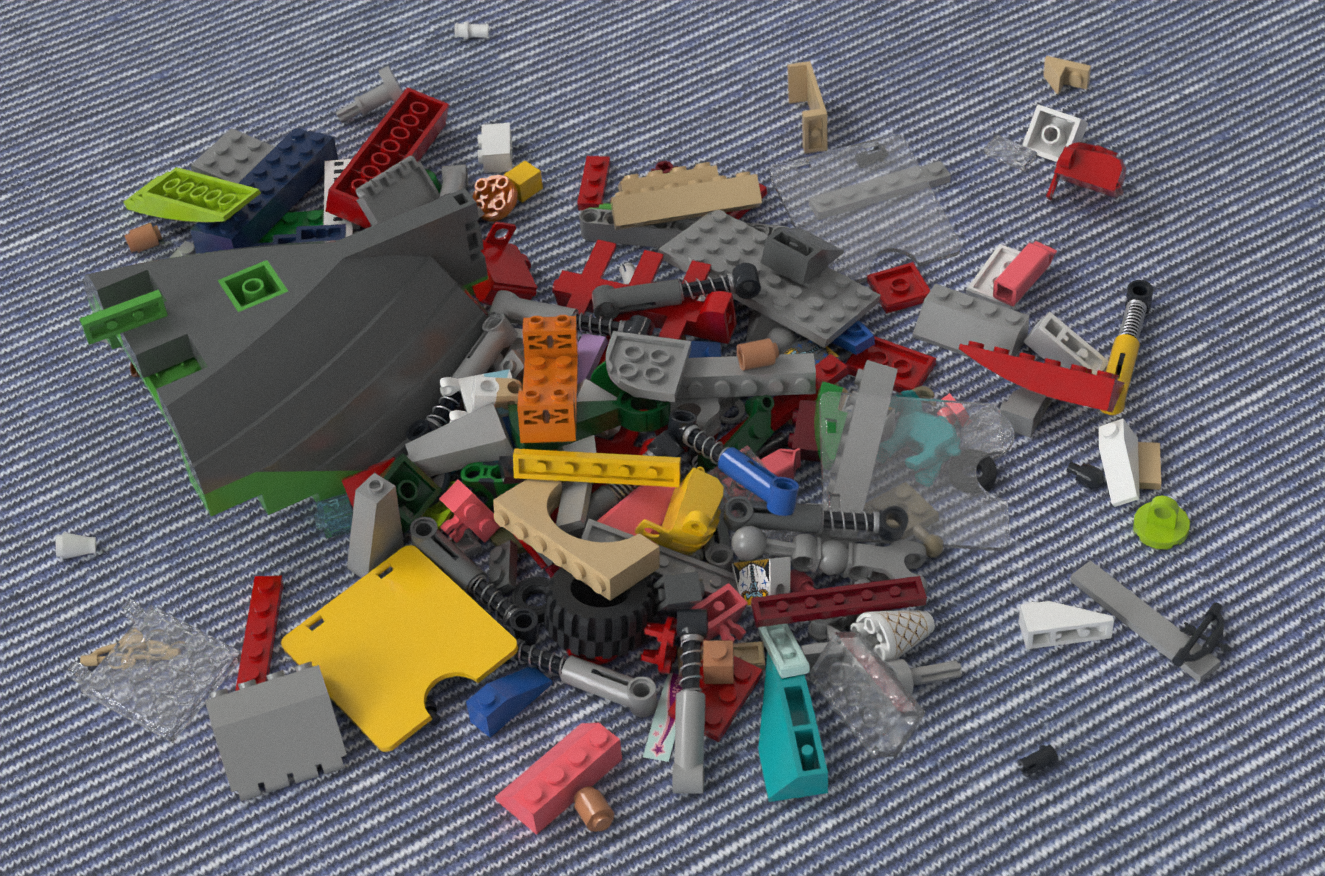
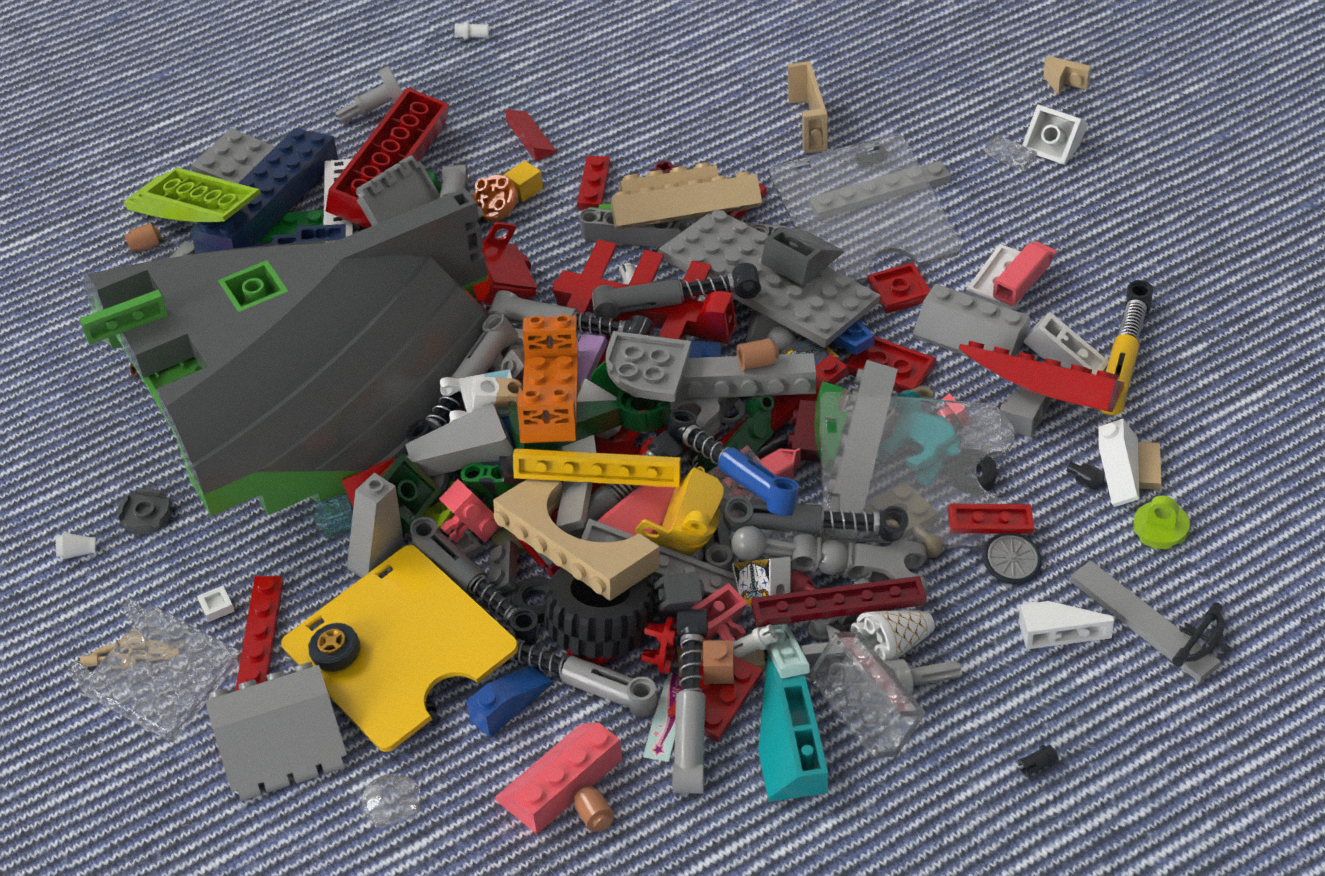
(144, 511): none -> dark grey tile
(215, 603): none -> white plate
(333, 636): none -> black wheel
(391, 800): none -> clear dish
(496, 148): white brick -> none
(529, 134): none -> red slope
(758, 639): none -> white pin
(990, 518): none -> red plate
(1012, 558): none -> light grey wheel
(1090, 168): red piece -> none

